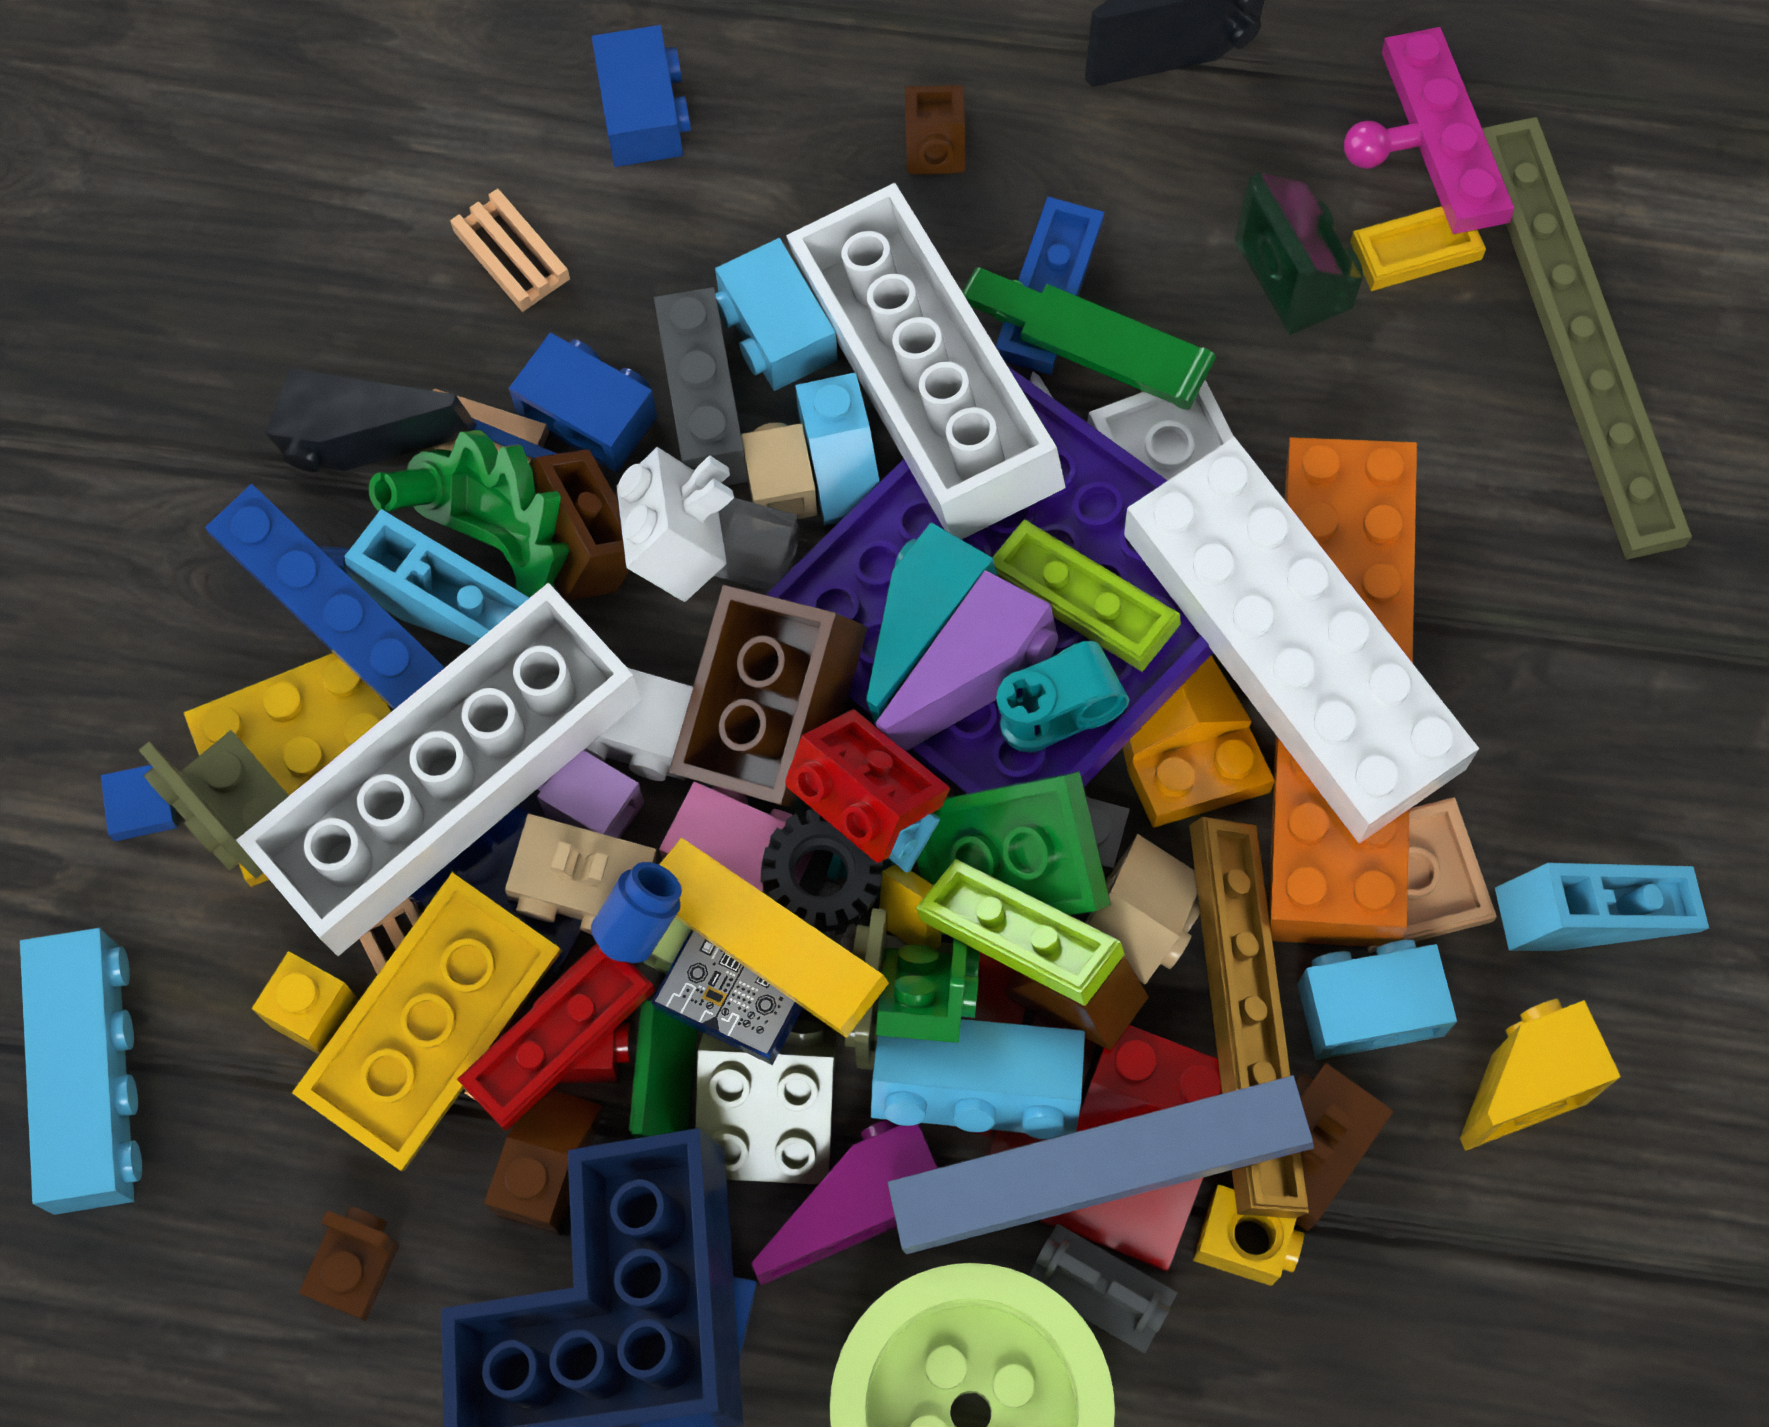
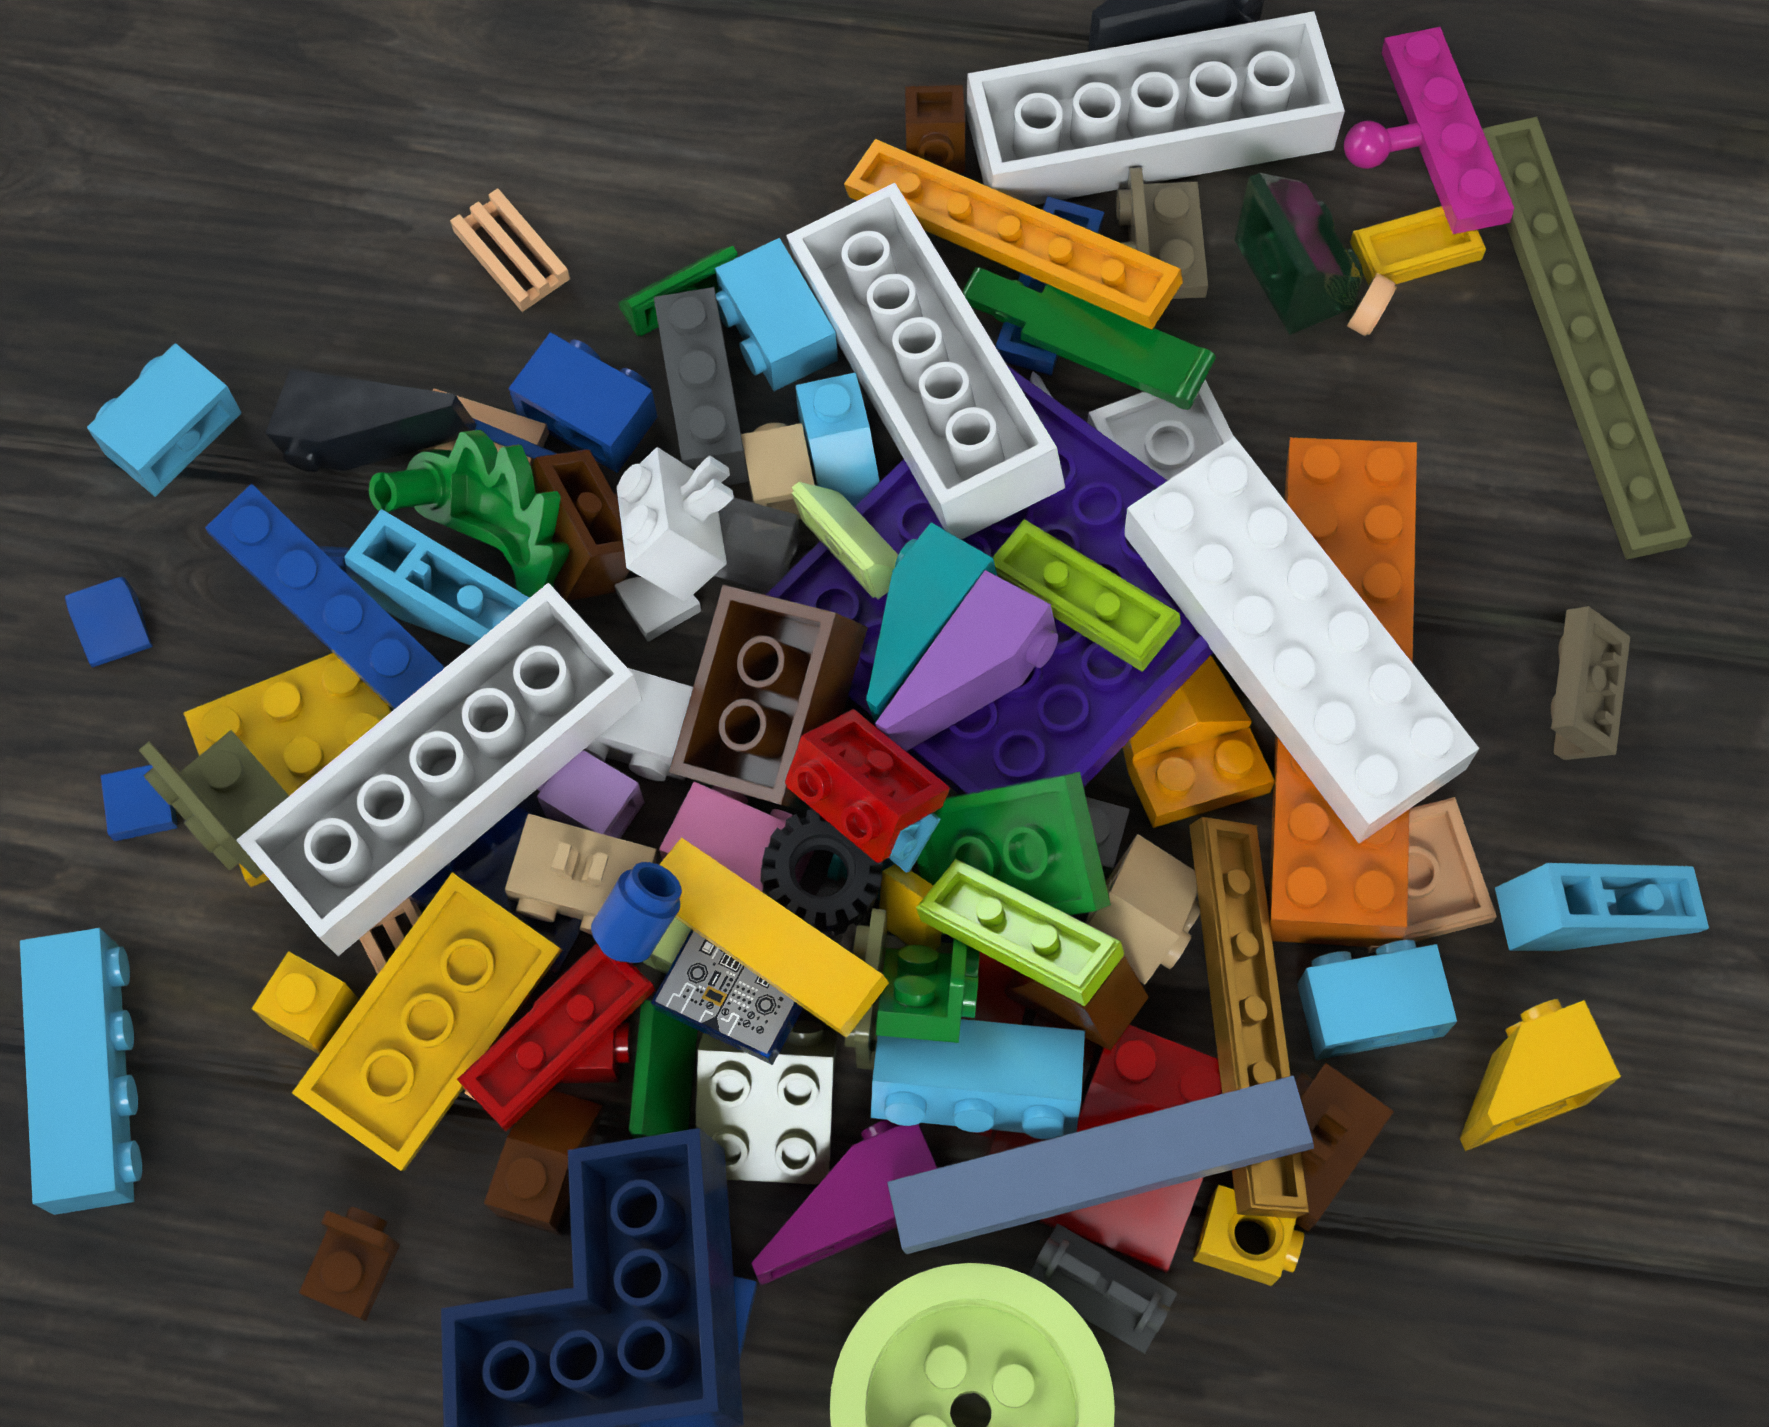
(108, 621): none -> blue slope
(164, 419): none -> medium azure brick
(638, 95): blue brick -> none
(640, 307): none -> green slope
(653, 607): none -> white tile
(847, 536): none -> yellowish green slope
(1021, 235): none -> light orange plate
(1063, 697): teal piece -> none
(1155, 106): none -> white brick
(1166, 225): none -> dark tan bracket
(1372, 305): none -> light nougat tile
(1589, 686): none -> dark tan bracket

